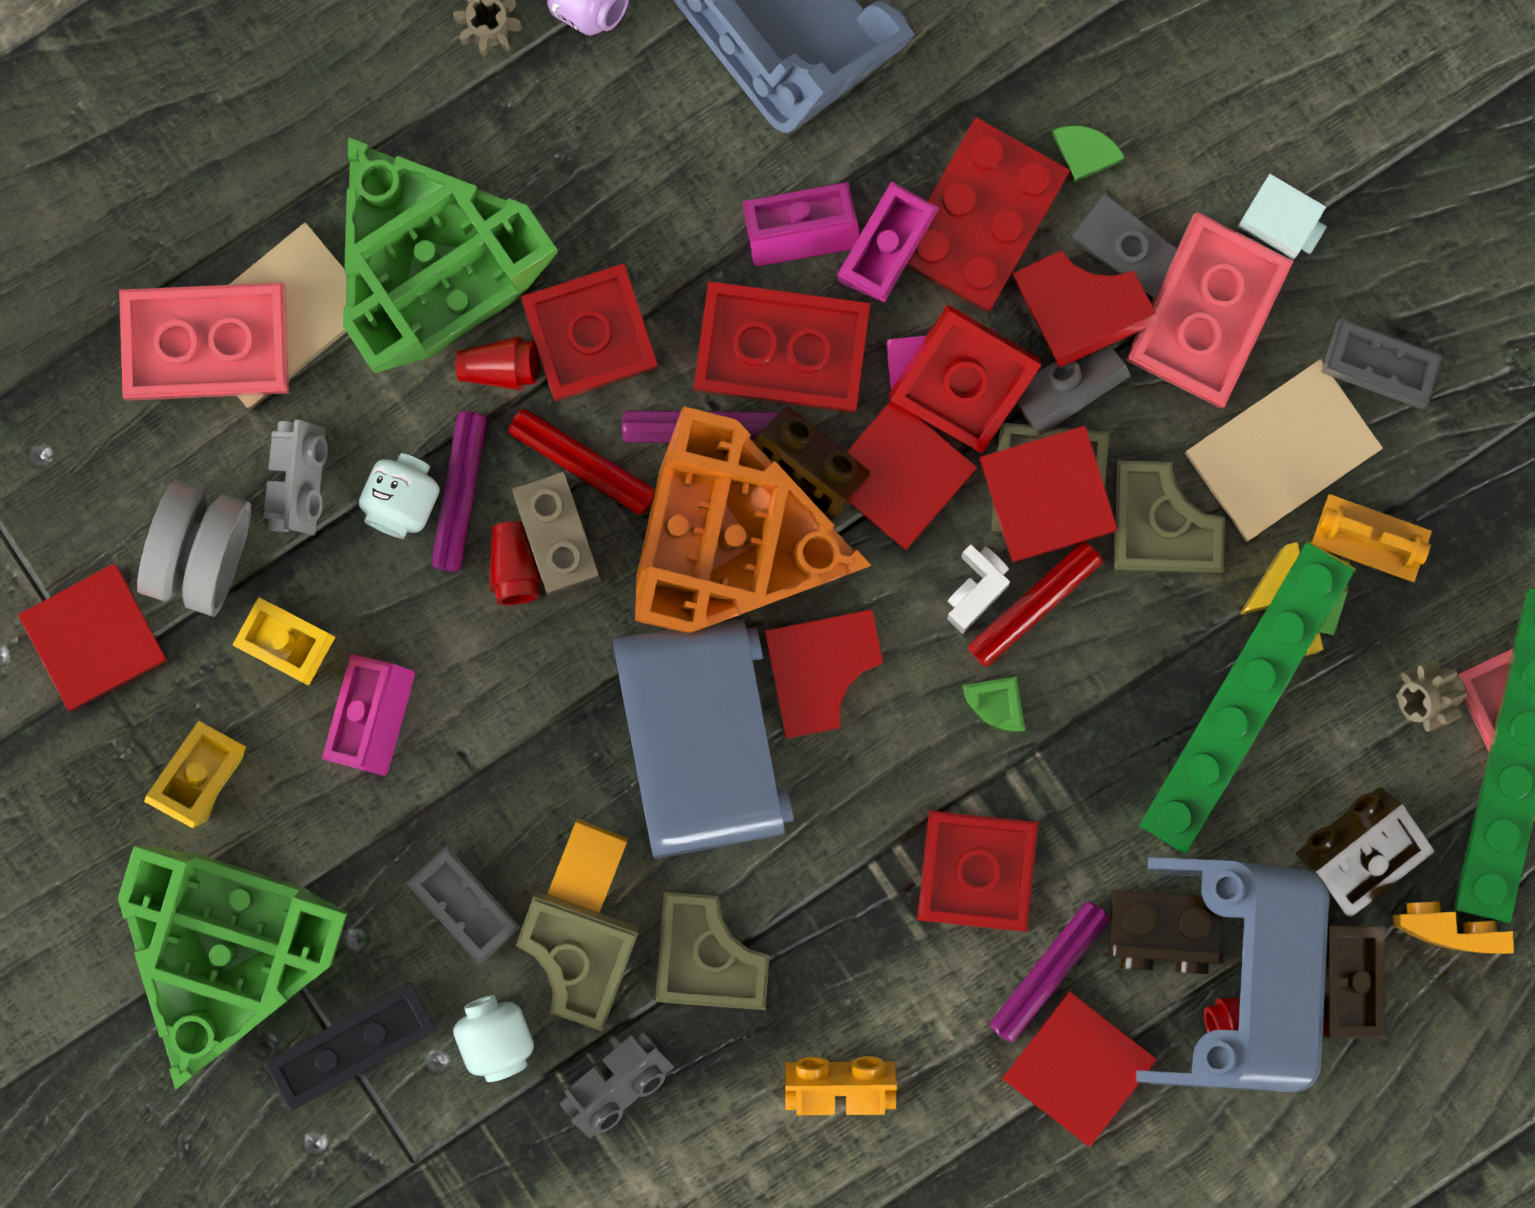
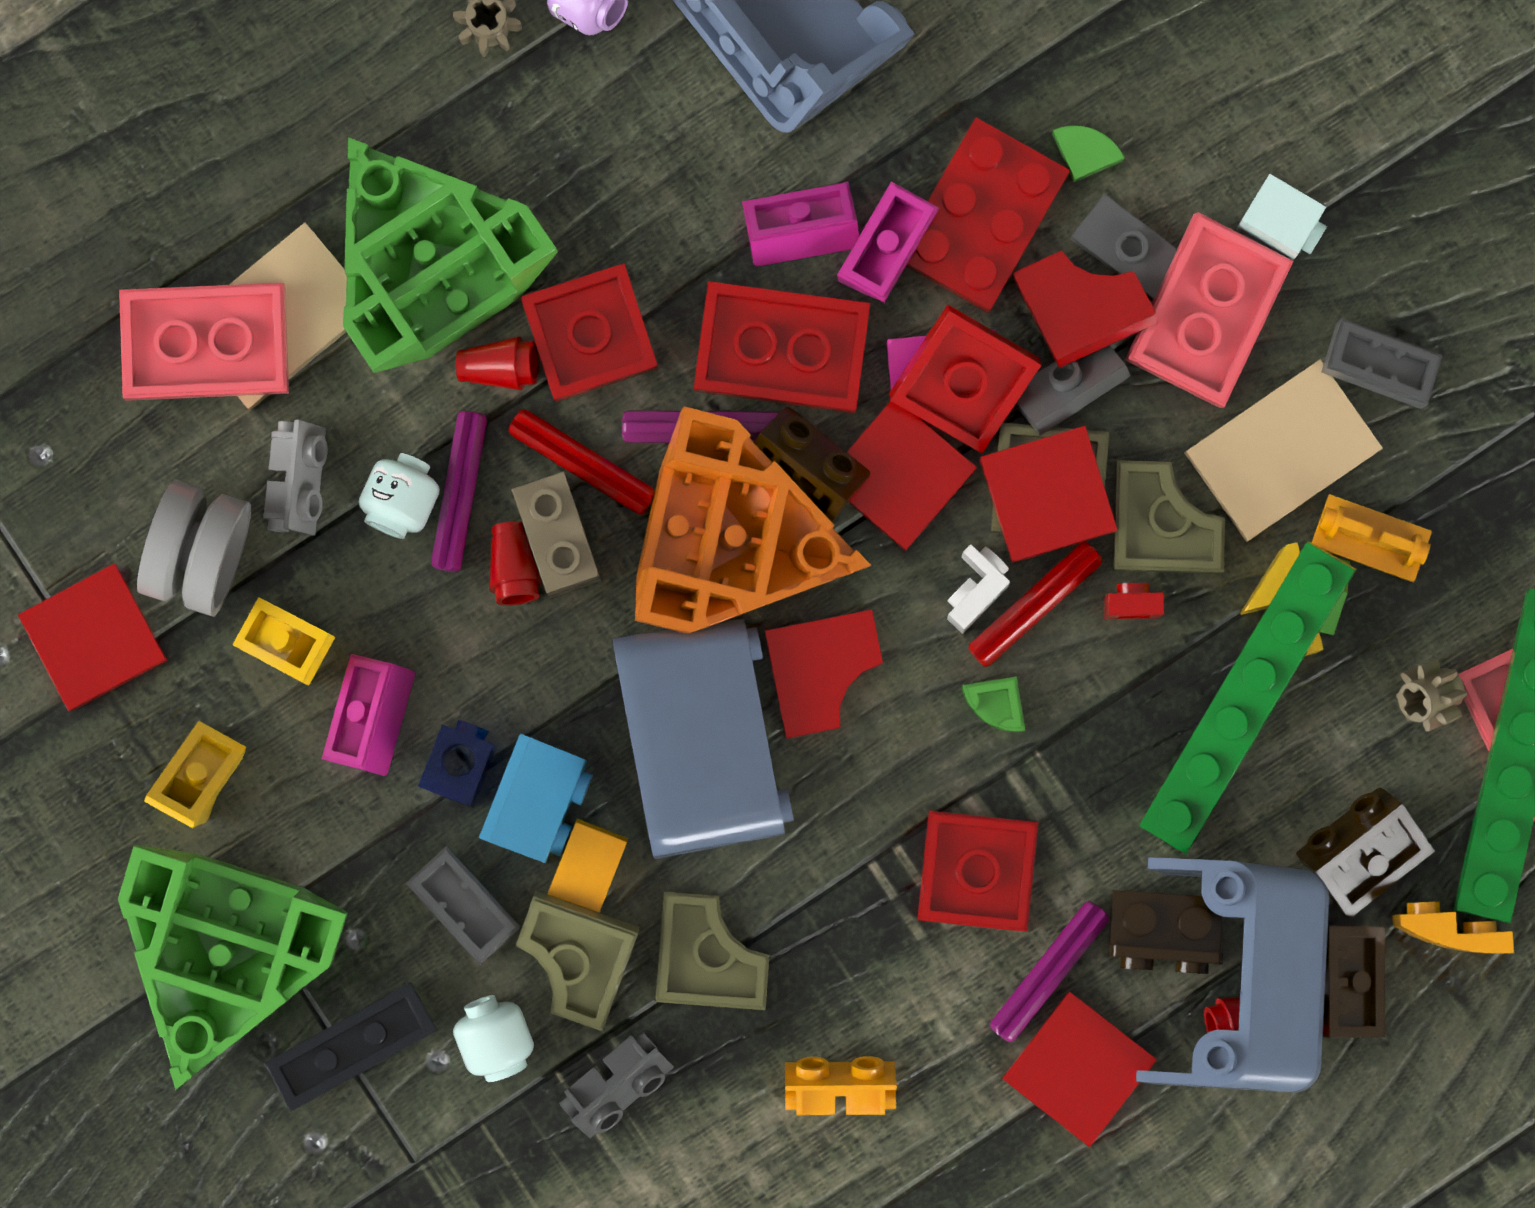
(464, 788): none -> clear blue brick
(536, 799): none -> dark azure slope
(1133, 602): none -> red plate

